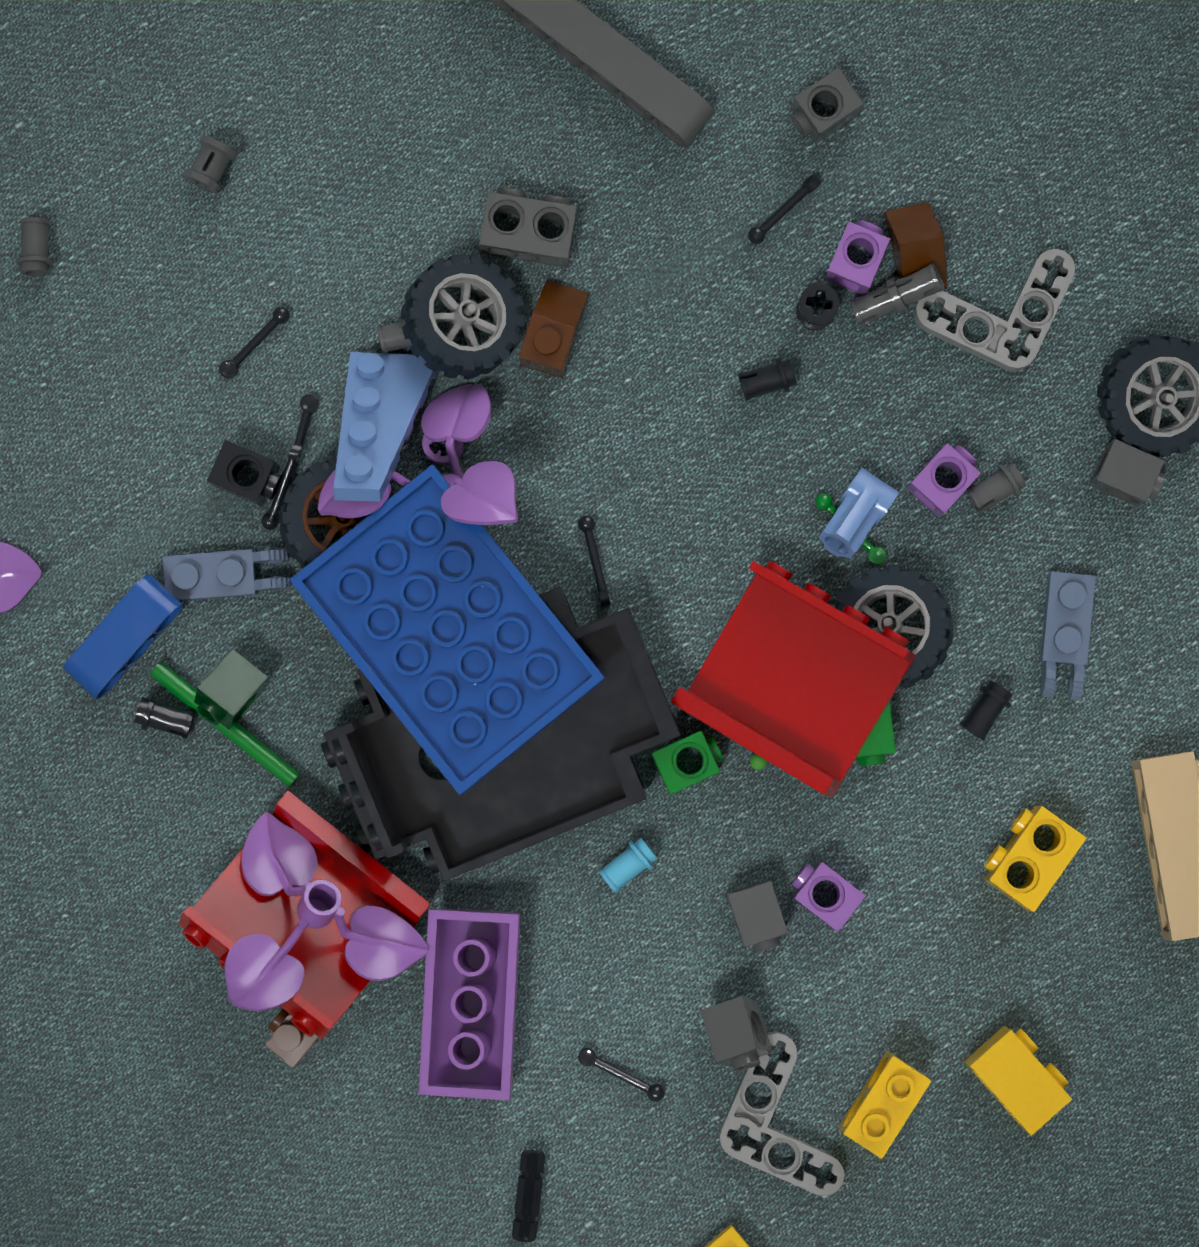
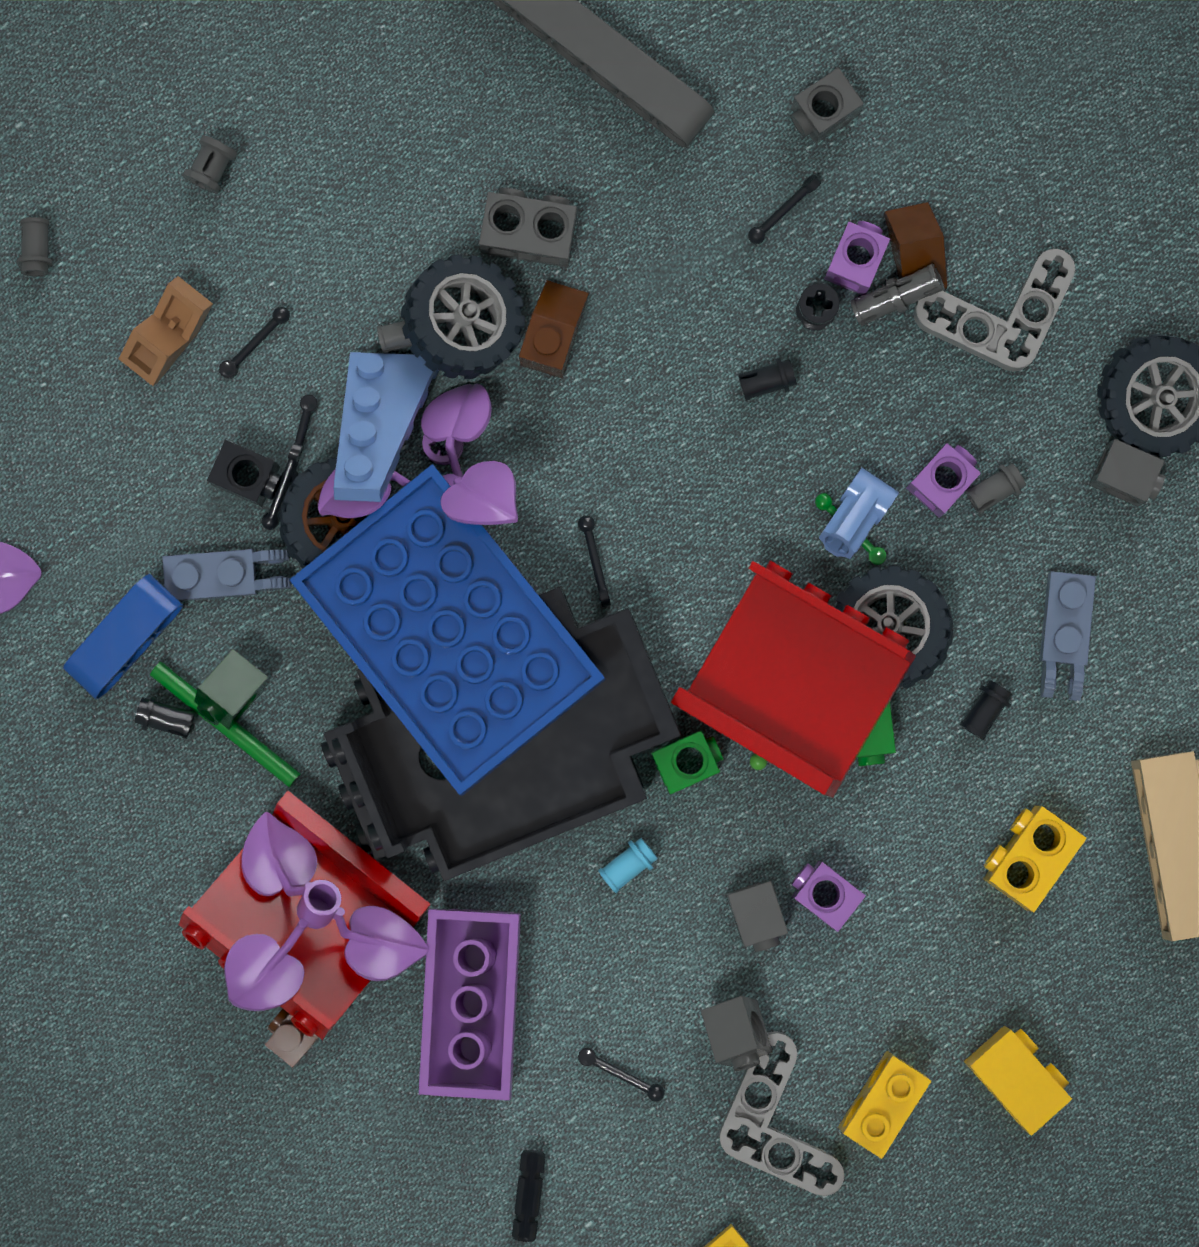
(167, 332): none -> medium nougat slope

